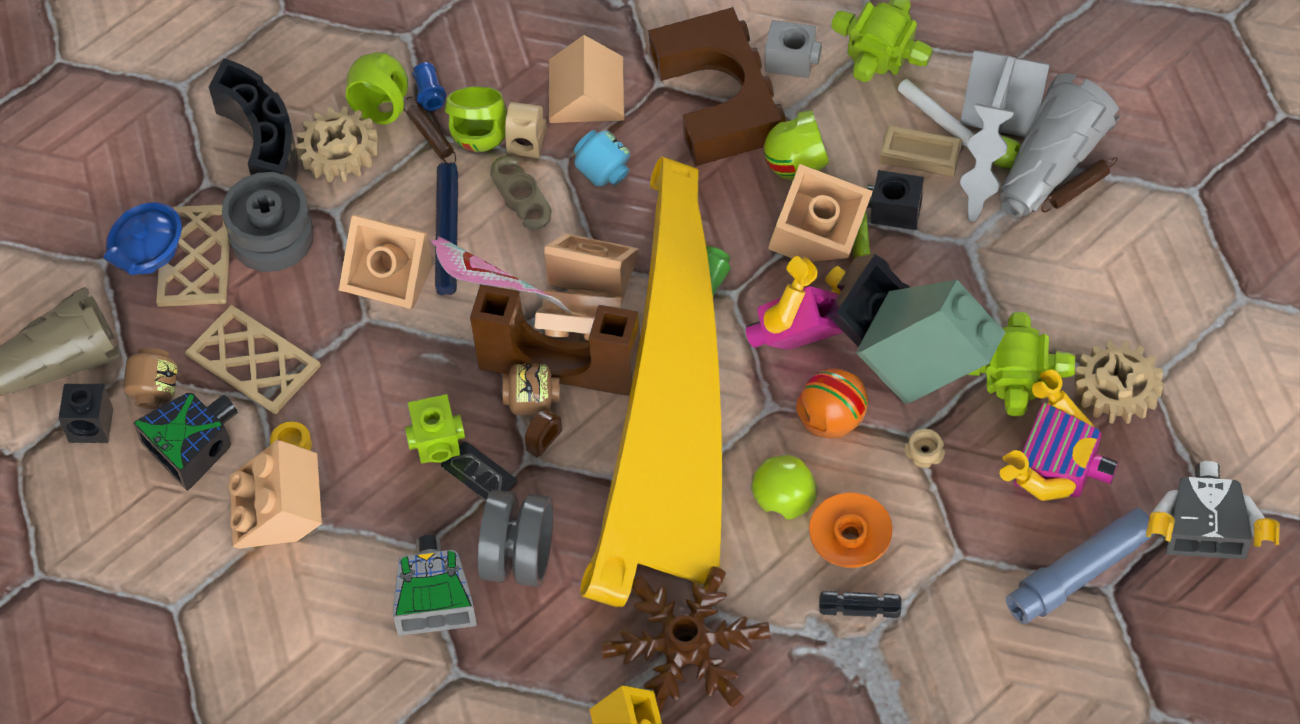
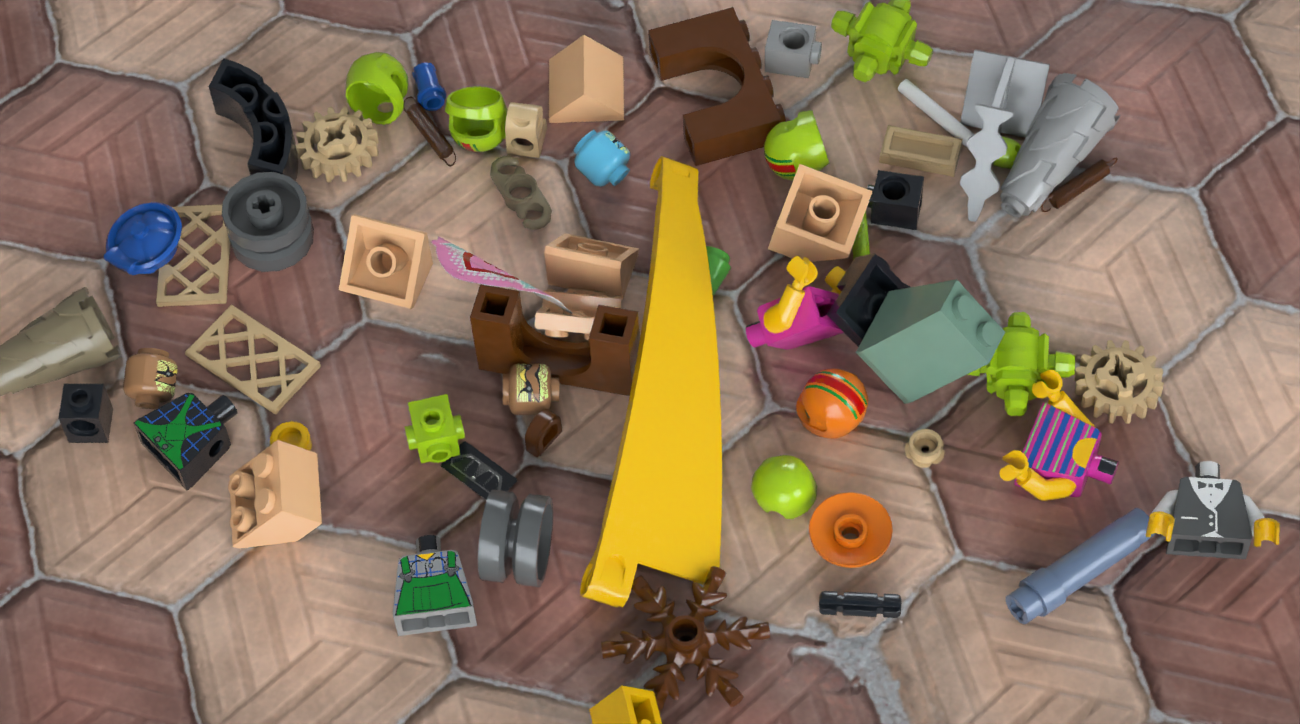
(446, 221): dark blue axle -> none

